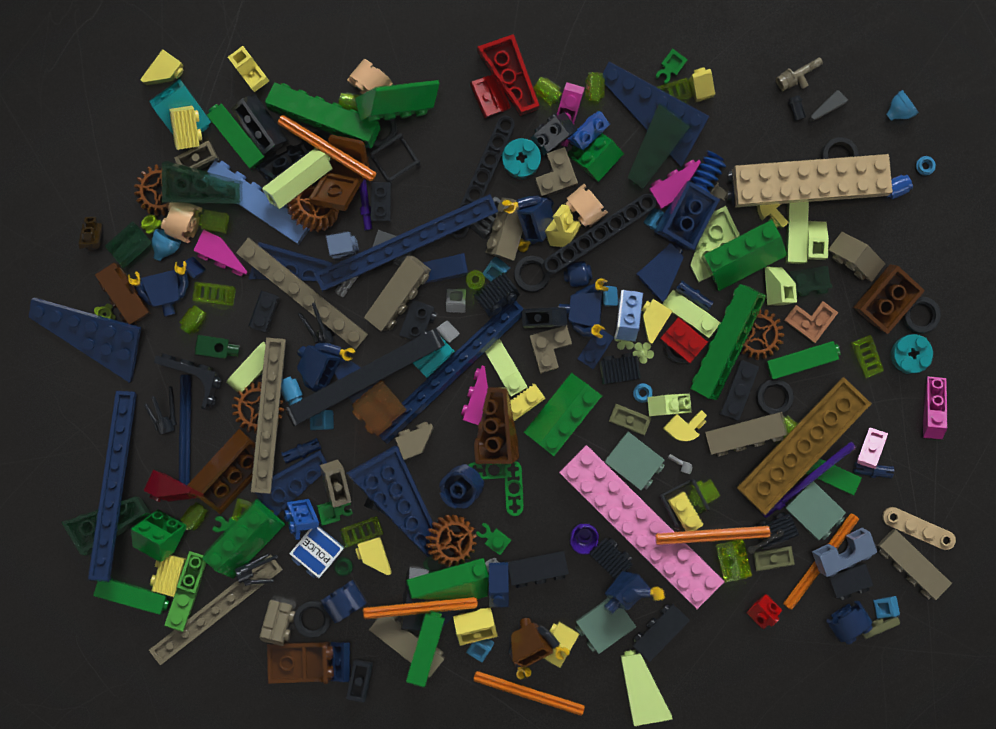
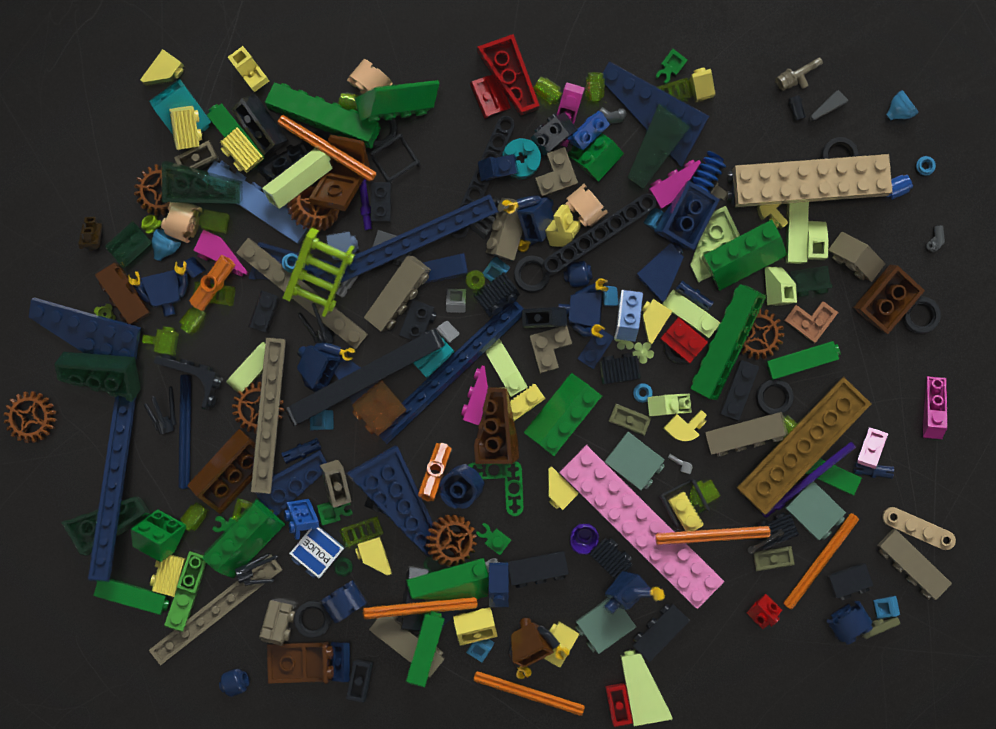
(27, 424): none -> dark orange gear
(100, 372): none -> clear green wedge
(164, 342): none -> clear neon green brick
(169, 489): dark red slope -> none
(205, 291): none -> orange piece
(206, 344): dark green torso -> none
(234, 682): none -> dark blue head
(241, 150): none -> light yellow brick
(289, 257): none -> dark azure plate
(291, 391): dark azure brick -> none
(300, 273): none -> lime fence
(414, 442): dark tan slope -> none
(432, 481): none -> orange piece
(497, 167): none -> dark blue slope
(559, 490): none -> light yellow slope
(614, 117): none -> dark grey arm
(618, 704): none -> red brick
(733, 560): clear neon green brick -> none
(859, 548): sand blue arch -> none
(861, 358): clear neon green slope -> none
(909, 364): teal brick -> none
(938, 239): none -> dark grey arm

